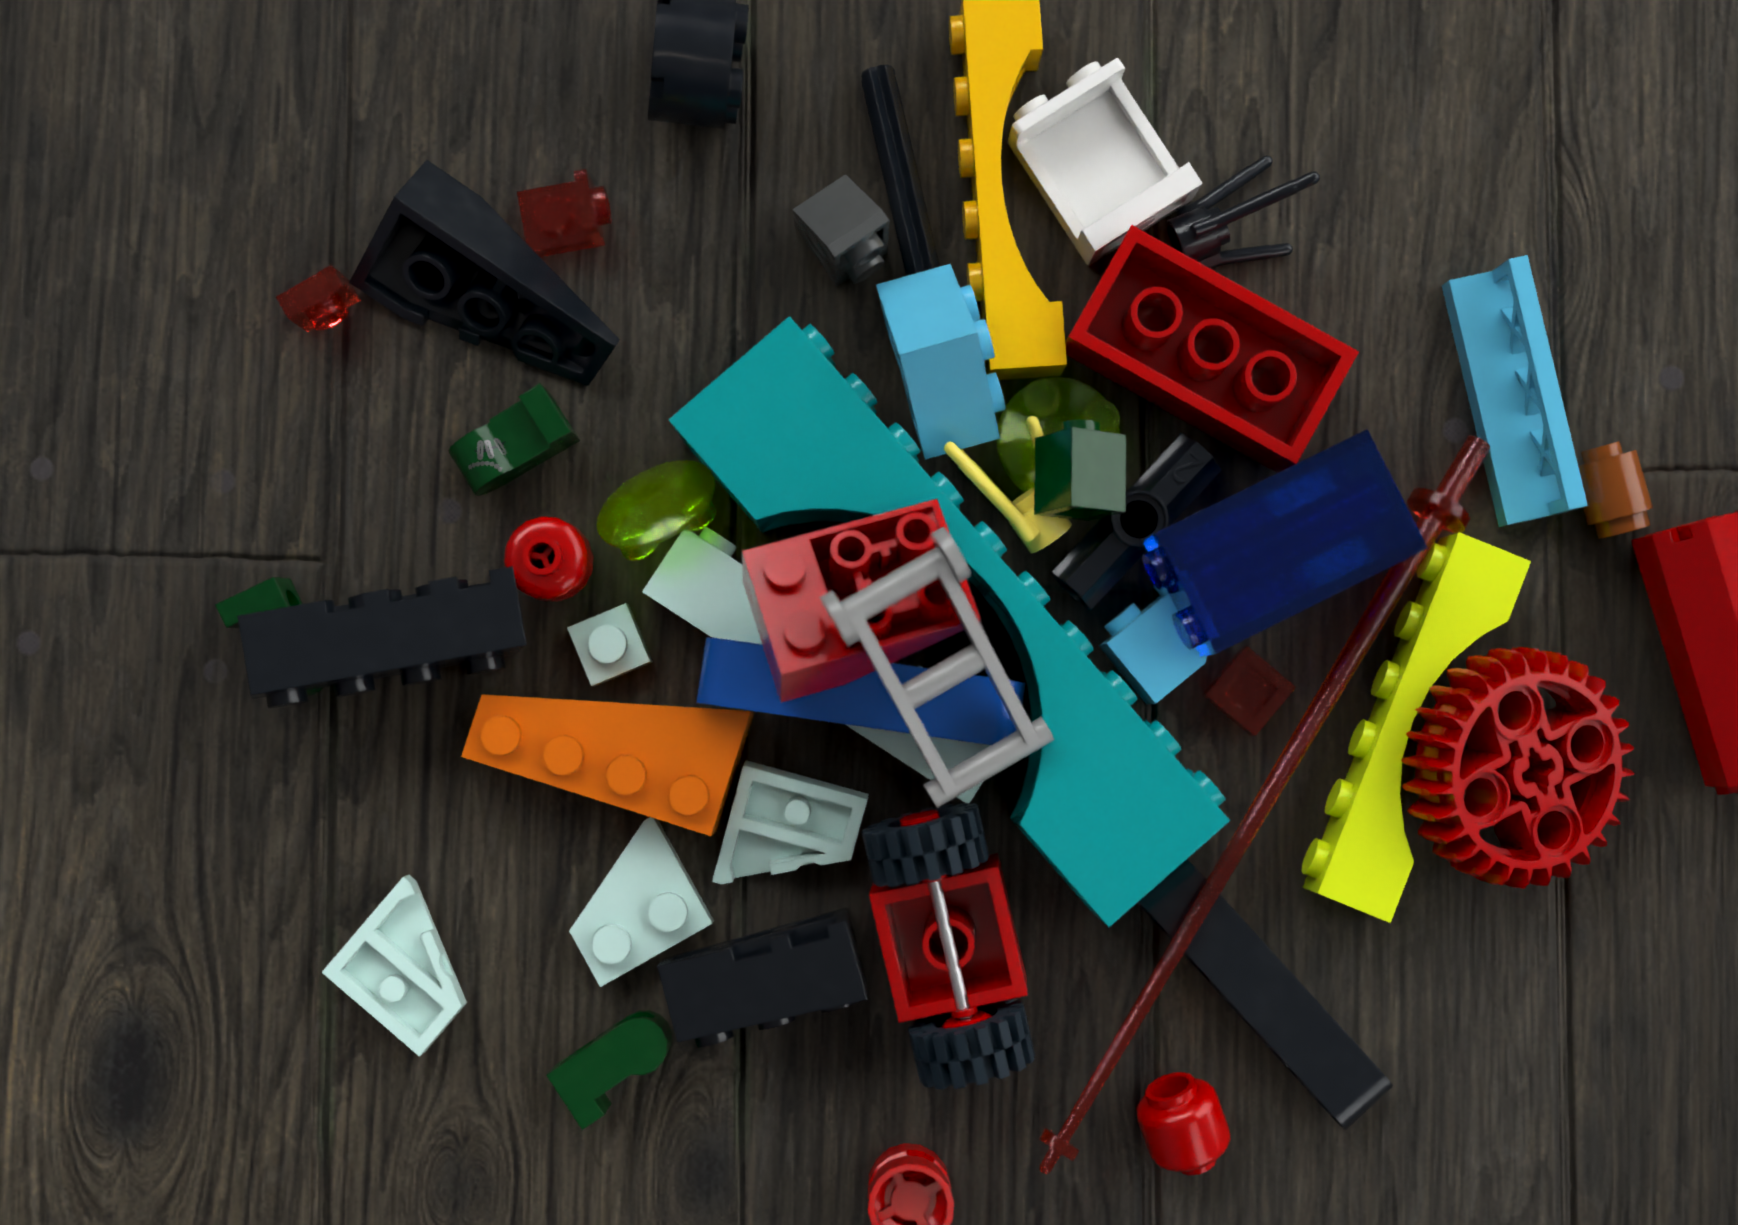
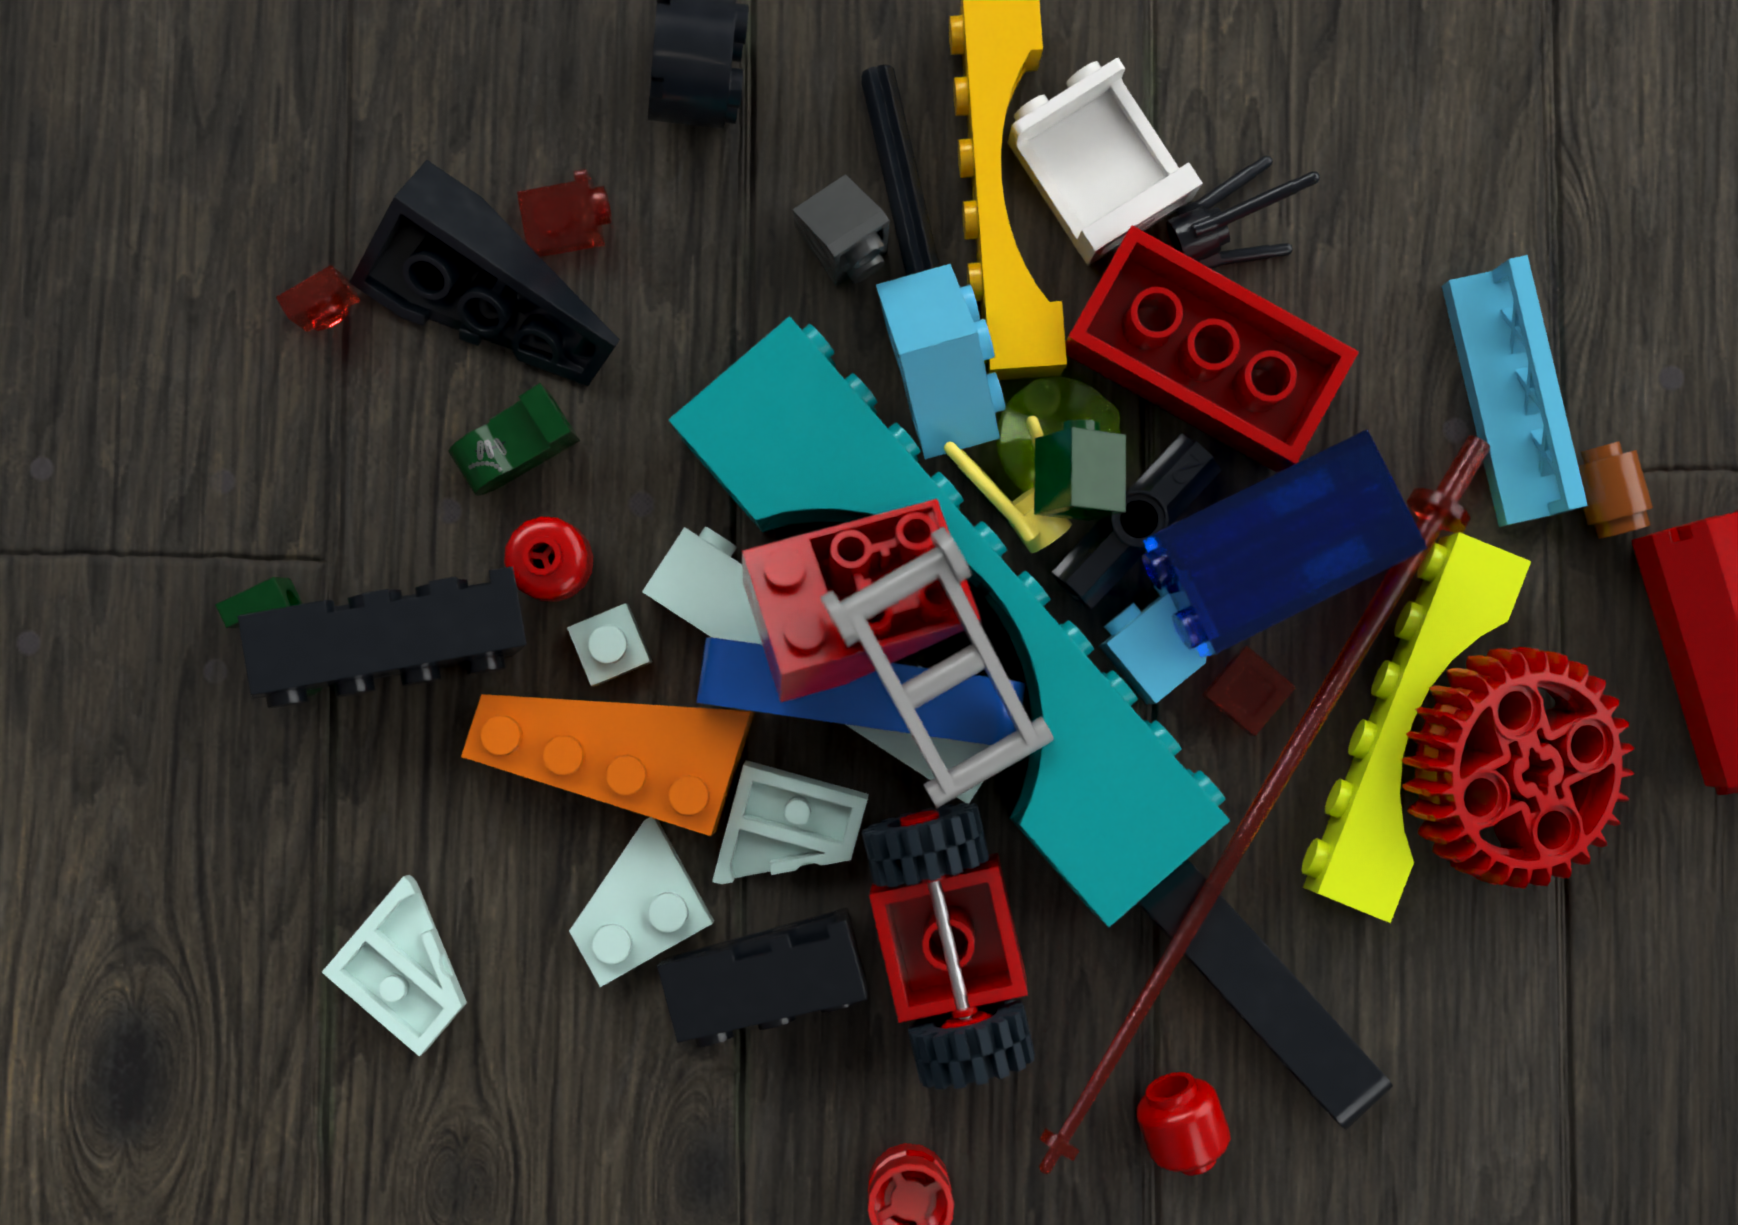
(625, 1049): dark green leg -> none
(657, 507): clear neon green dish -> none

